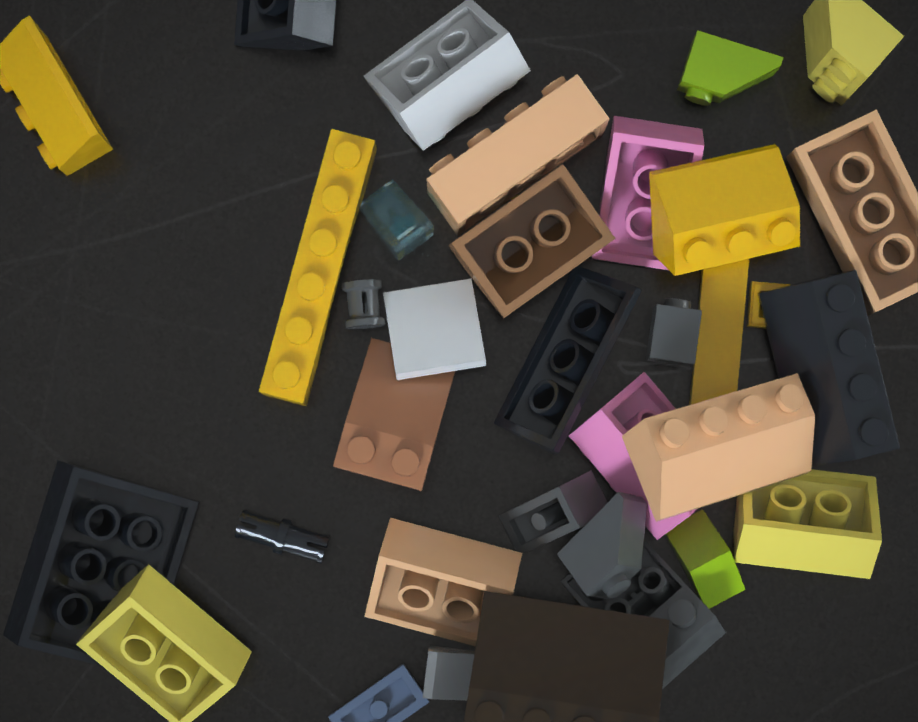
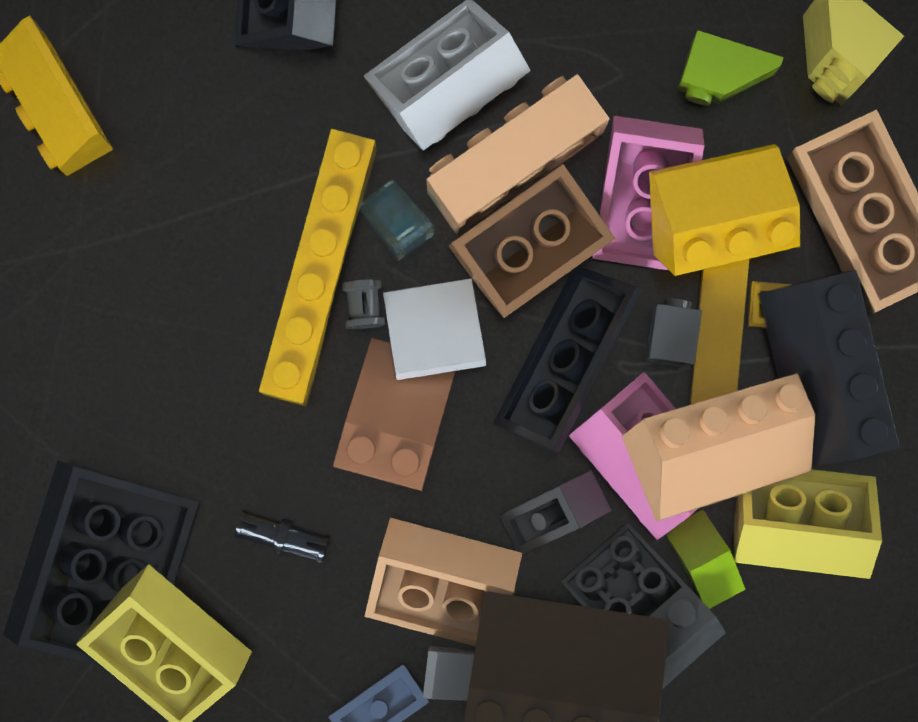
(608, 547): dark grey slope -> none

